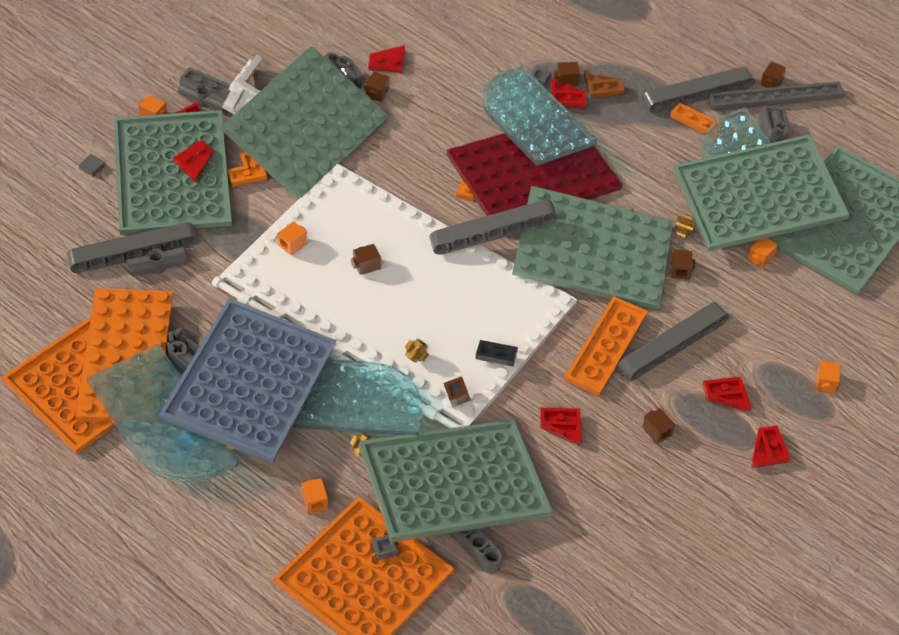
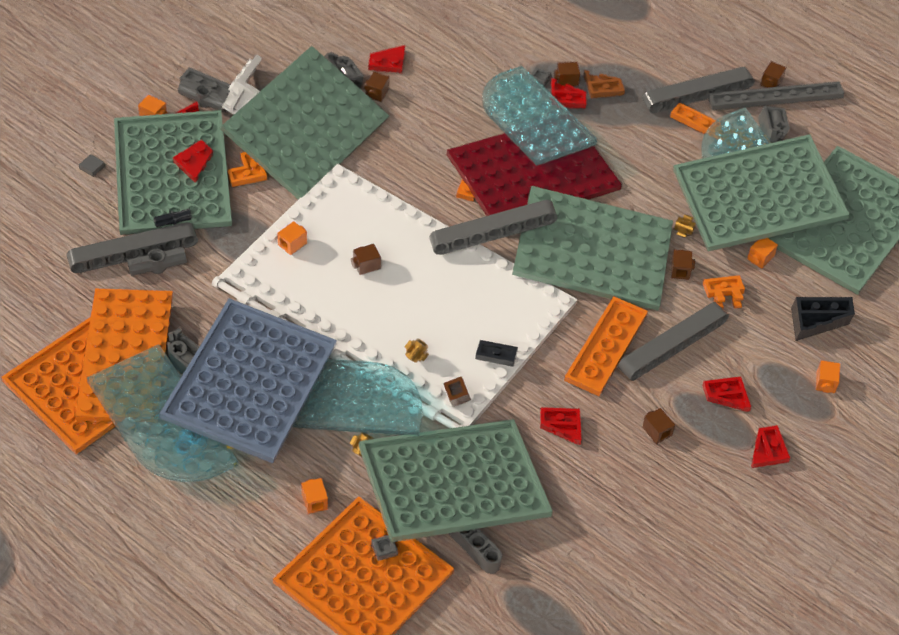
(172, 218): none -> black axle
(723, 287): none -> orange plate
(820, 315): none -> black wedge

